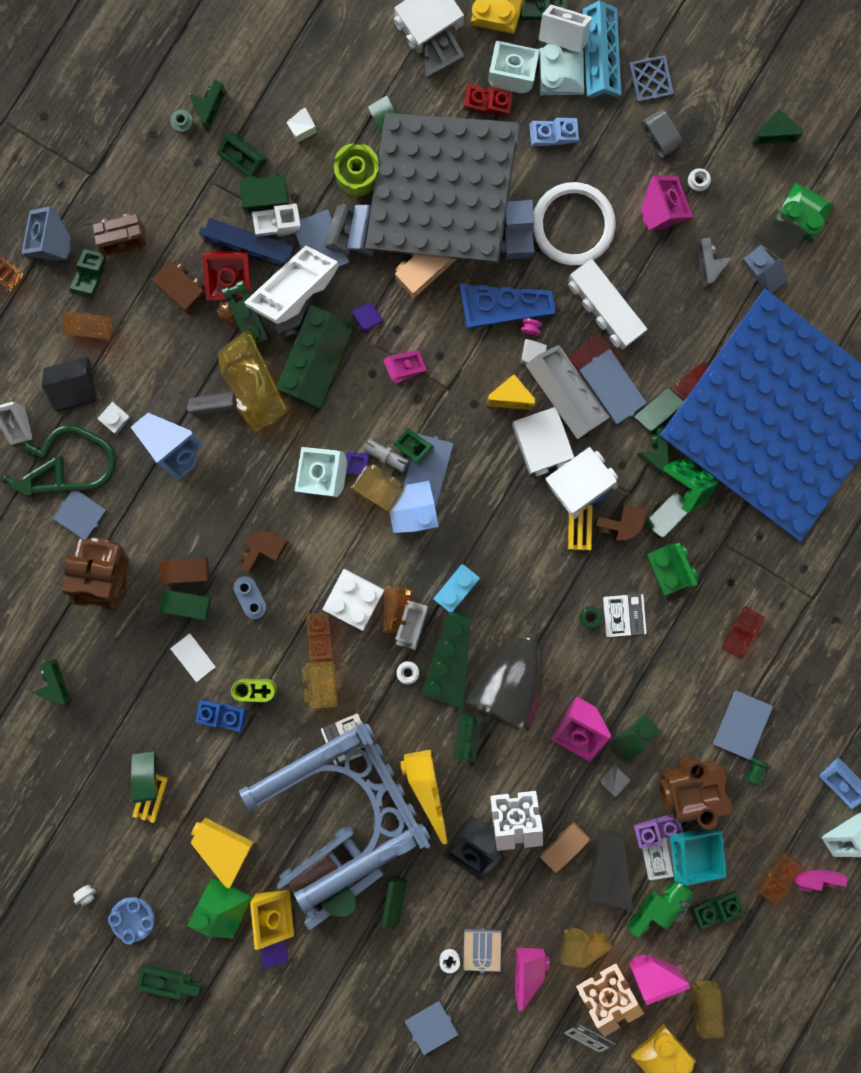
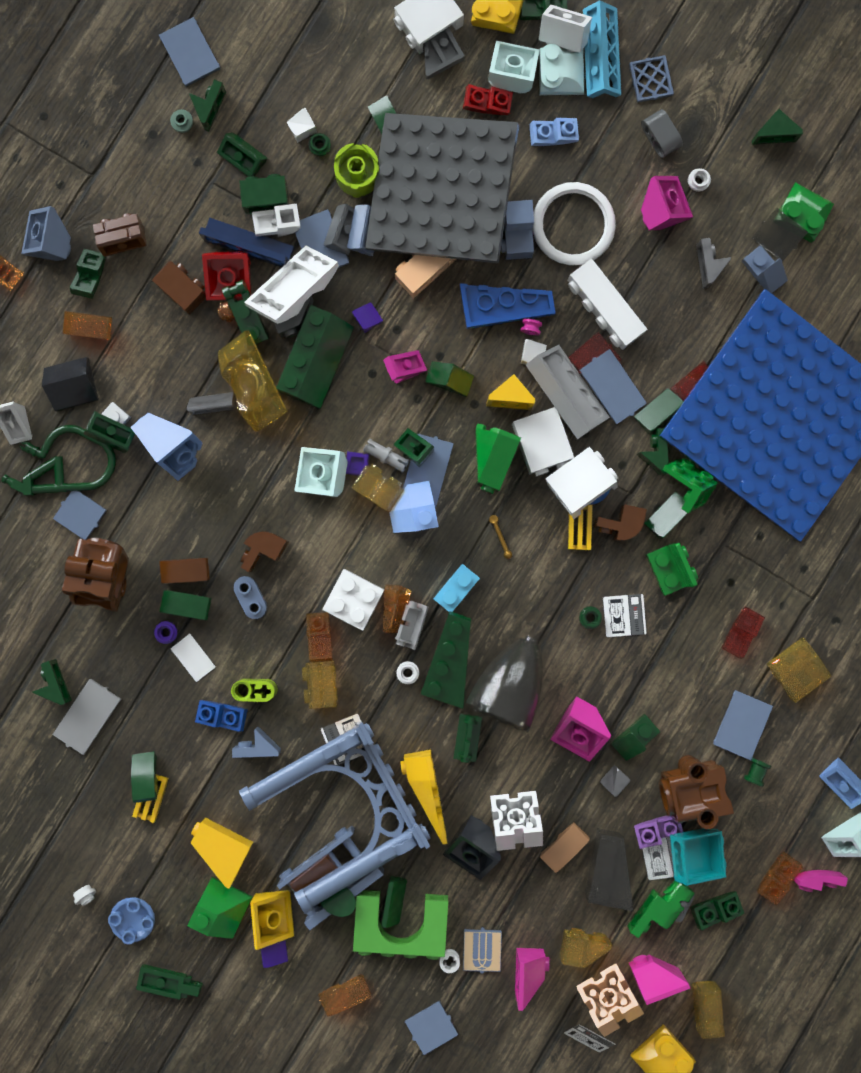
(87, 716): none -> light grey piece
(109, 432): none -> dark green slope
(158, 632): none -> dark purple plate
(189, 51): none -> sand blue piece
(263, 746): none -> sand blue slope
(319, 138): none -> dark green plate
(344, 996): none -> clear orange slope
(427, 941): none -> bright green arch
(449, 378): none -> dark green slope
(493, 456): none -> green slope
(493, 520): none -> pearl gold hinge
(799, 670): none -> clear yellow slope

